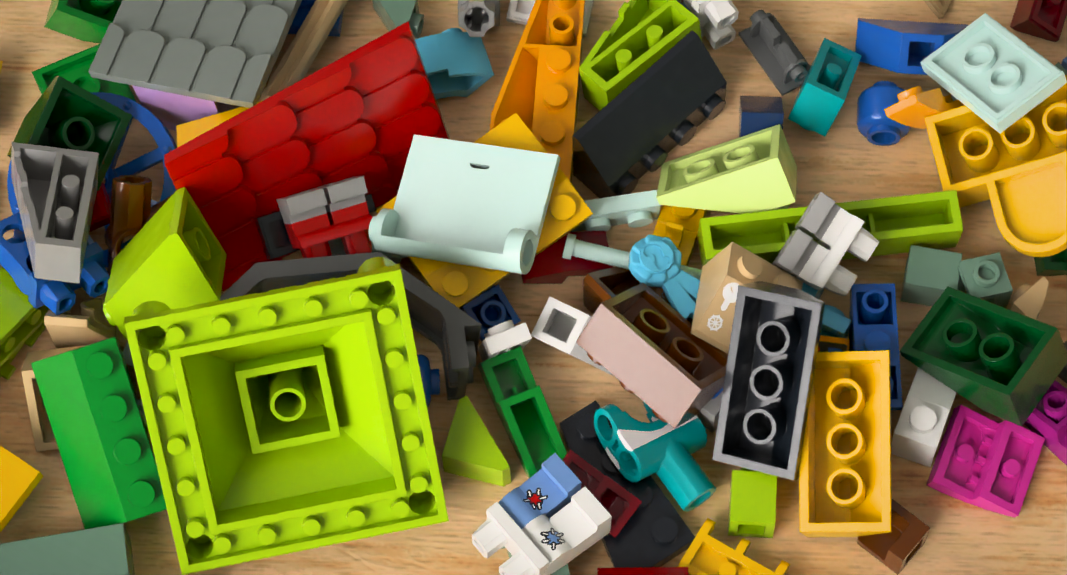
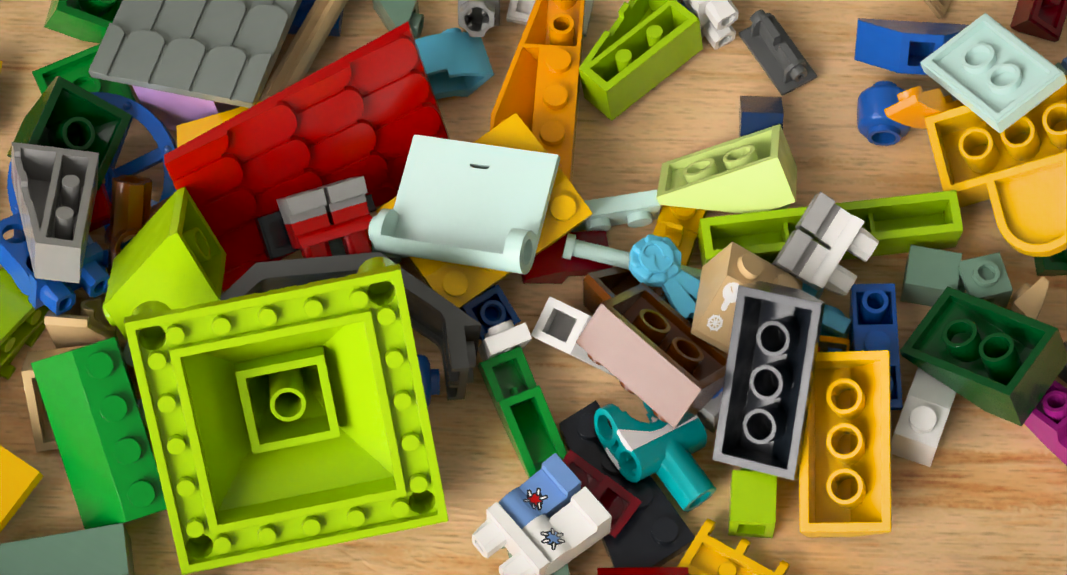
(472, 450): lime slope -> none
(649, 119): black slope -> none
(825, 87): teal slope -> none
(901, 544): reddish brown panel -> none
(985, 462): dark pink slope -> none

